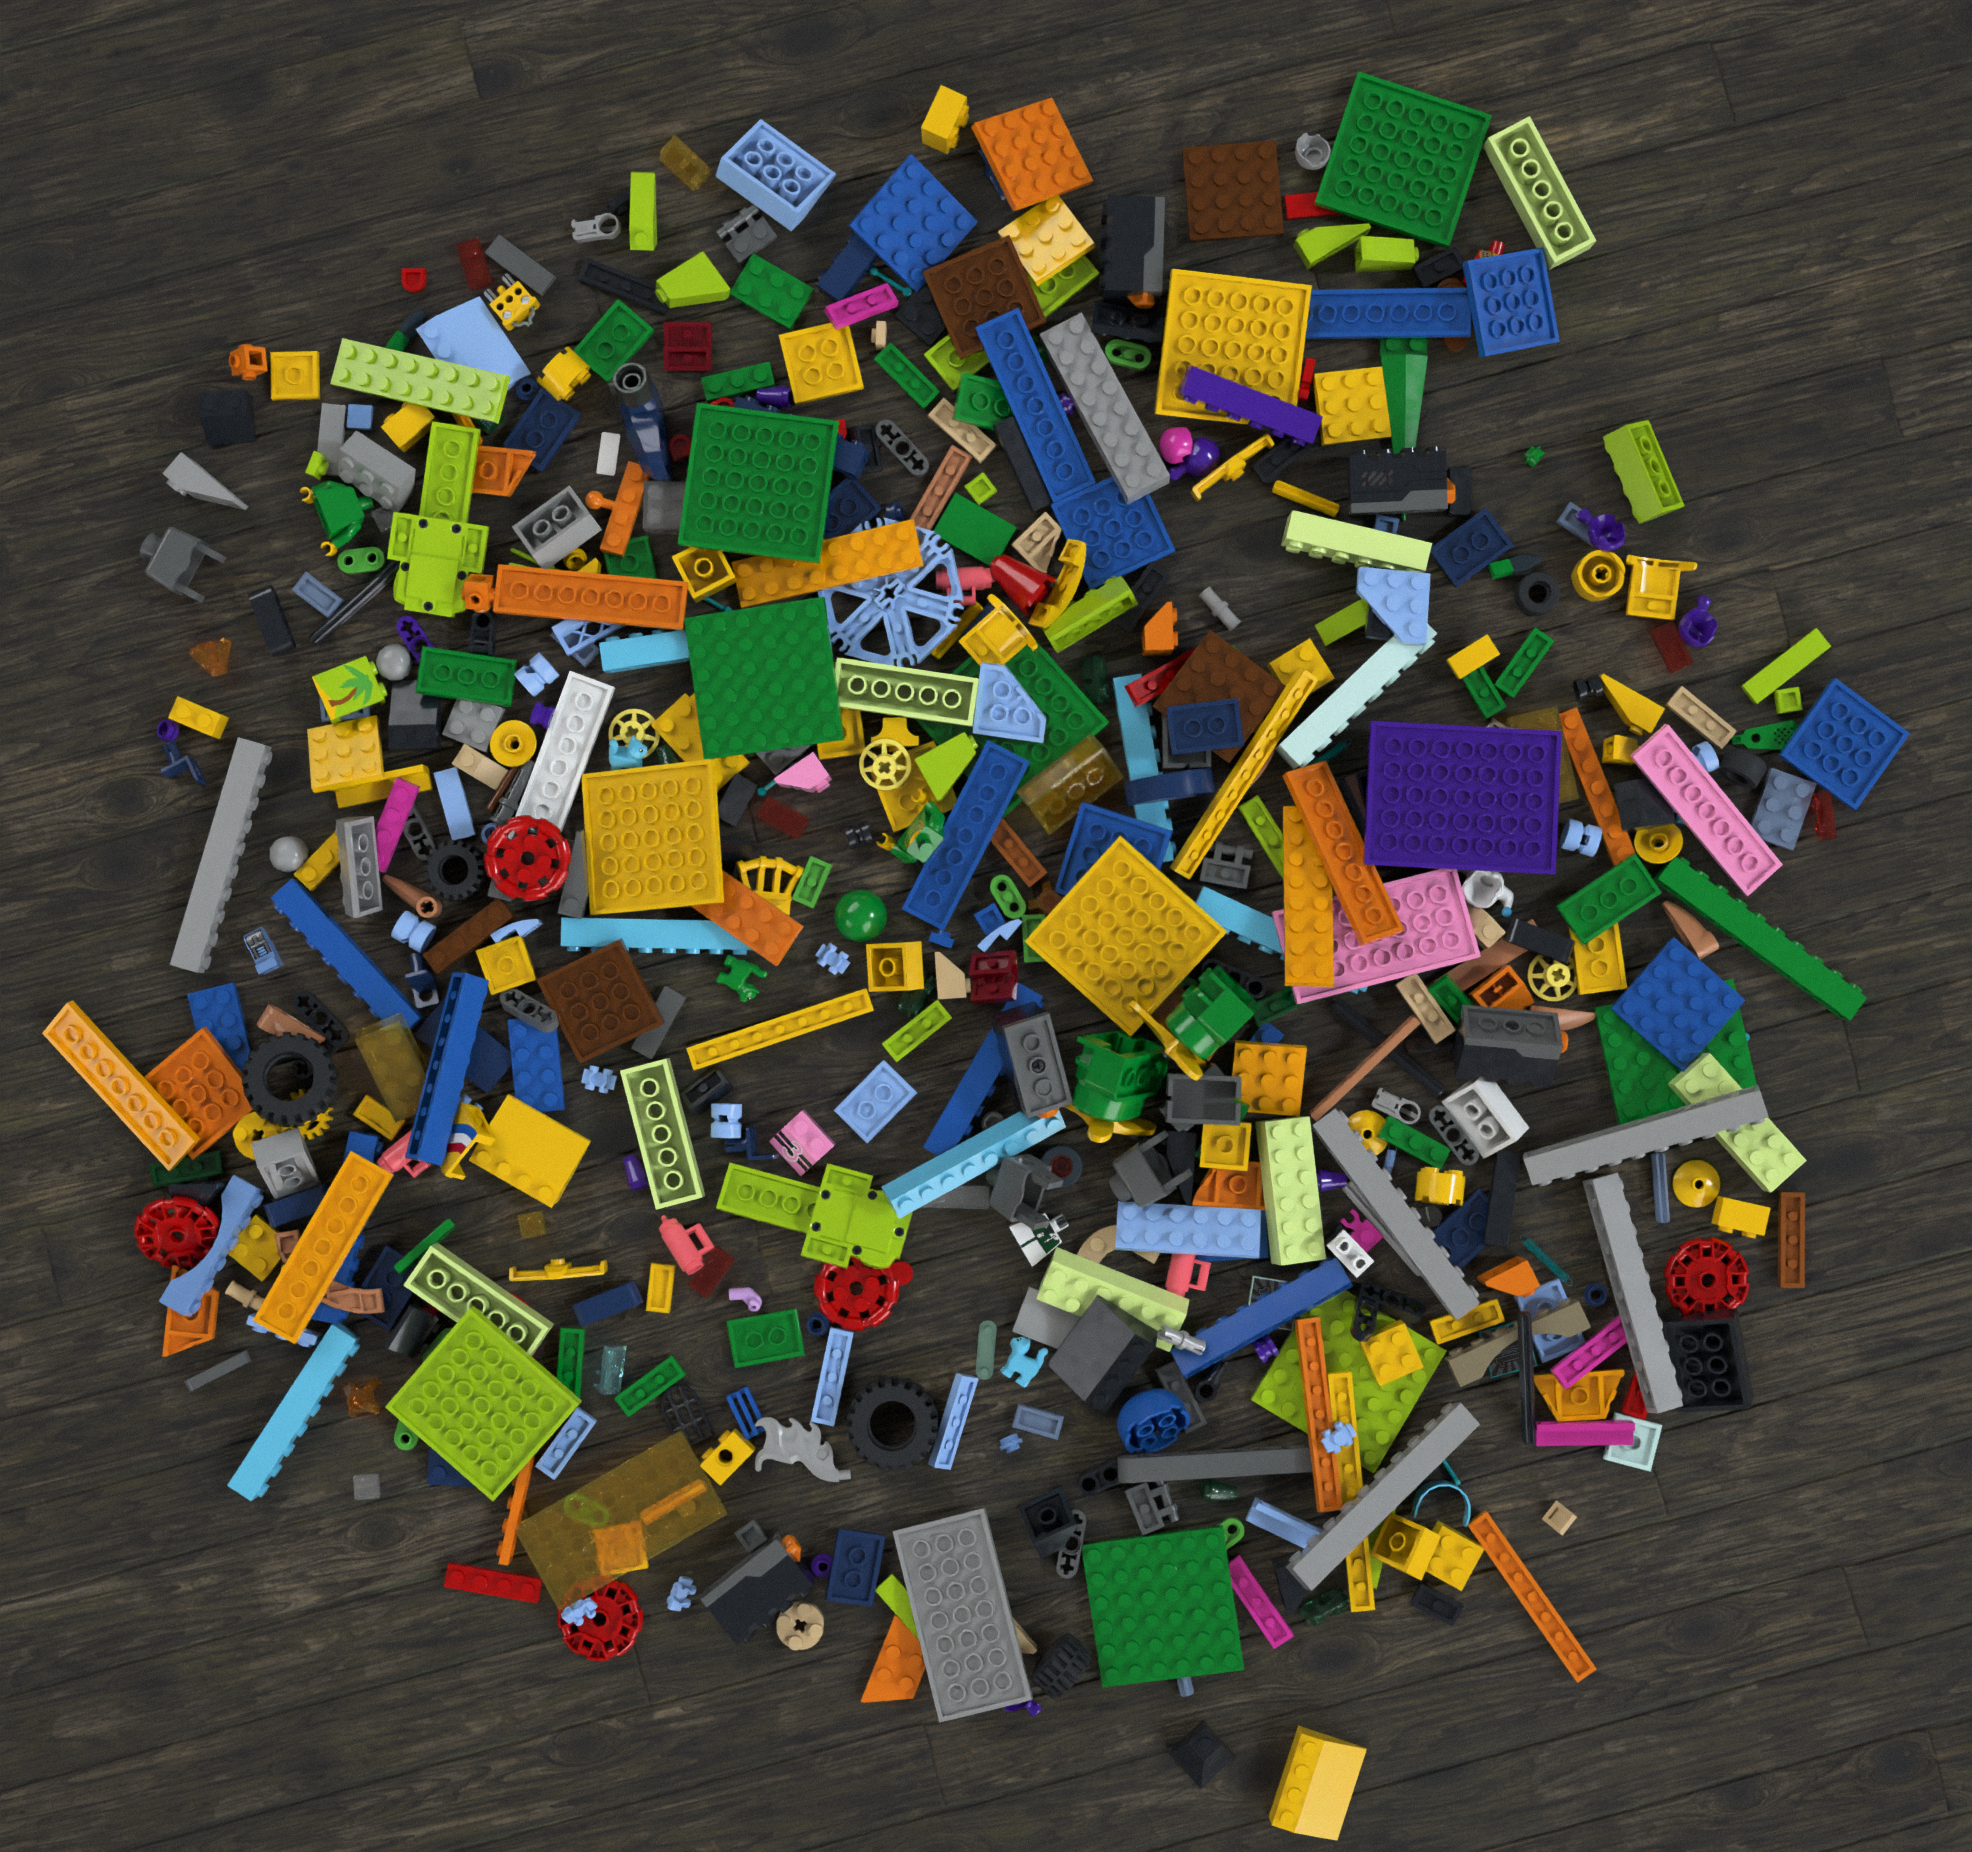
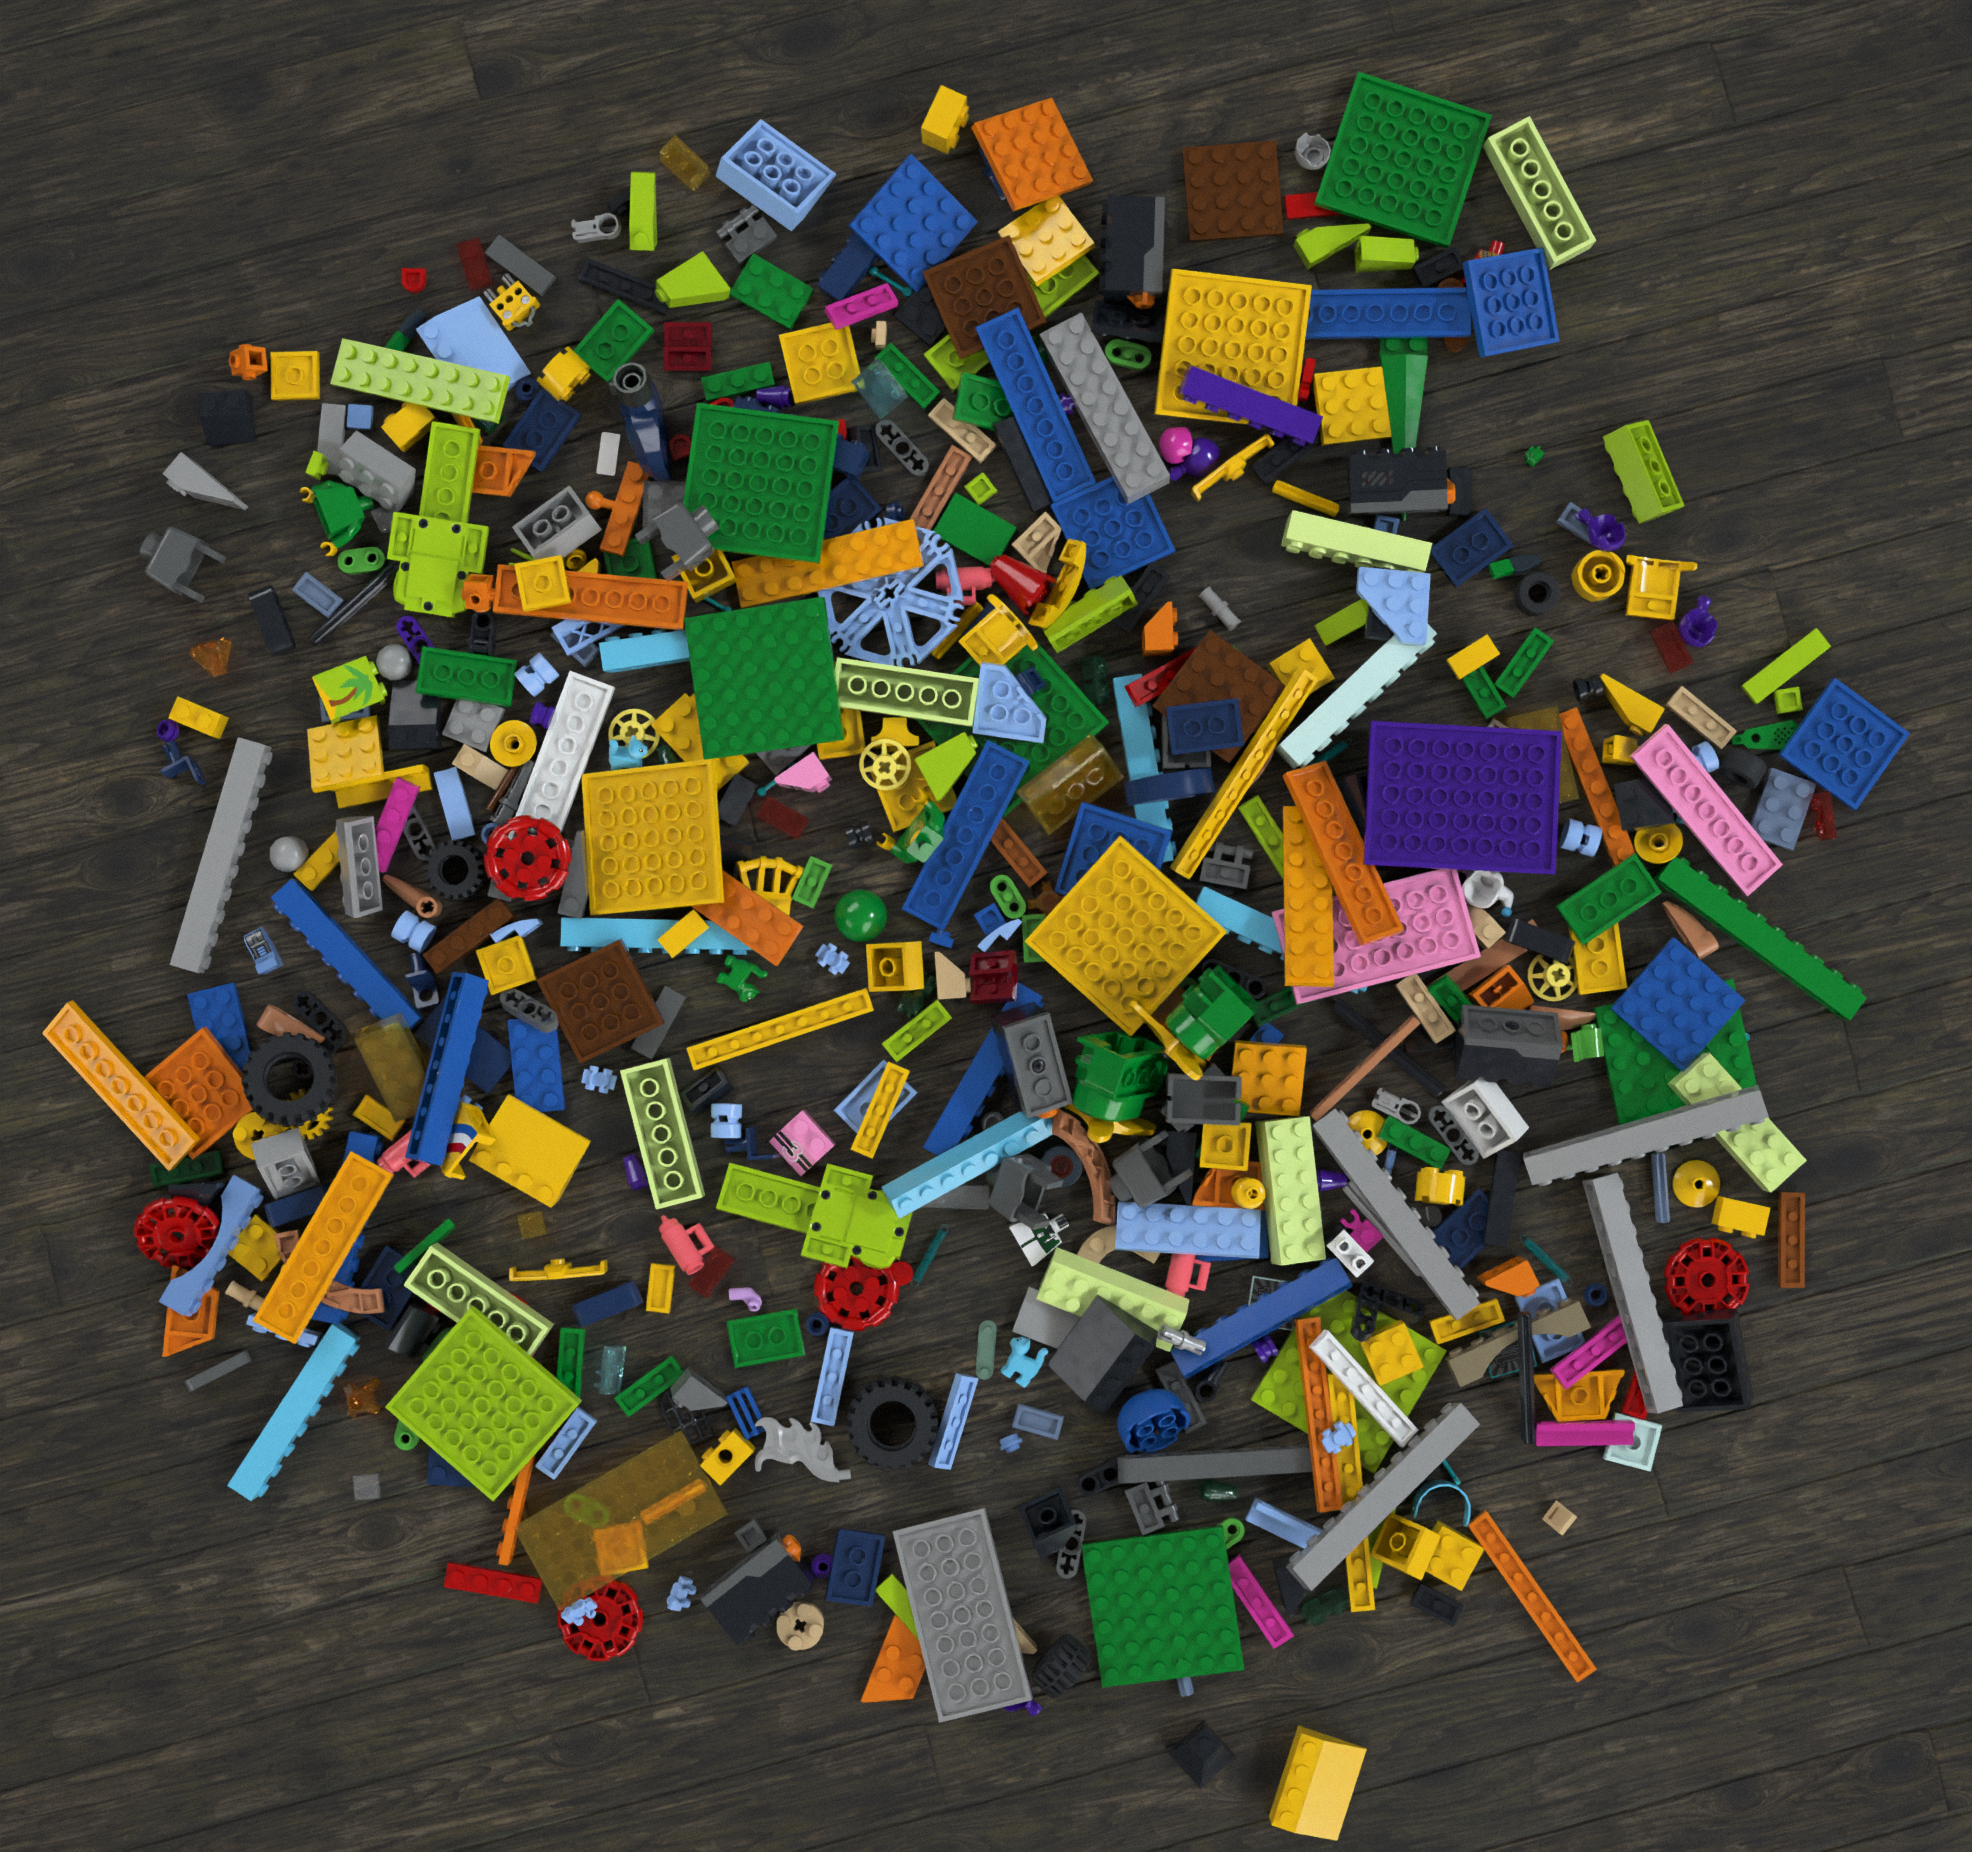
(542, 583): none -> yellow plate
(683, 534): none -> dark grey piece
(683, 933): none -> yellow tile
(696, 1392): none -> dark grey slope
(880, 388): none -> clear light blue slope
(880, 1110): none -> yellow plate
(922, 1261): none -> teal piece
(1030, 681): none -> dark blue tile
(1095, 1164): none -> nougat tile
(1248, 1192): none -> yellow head
(1363, 1388): none -> white tile
(1586, 1042): none -> bright green door

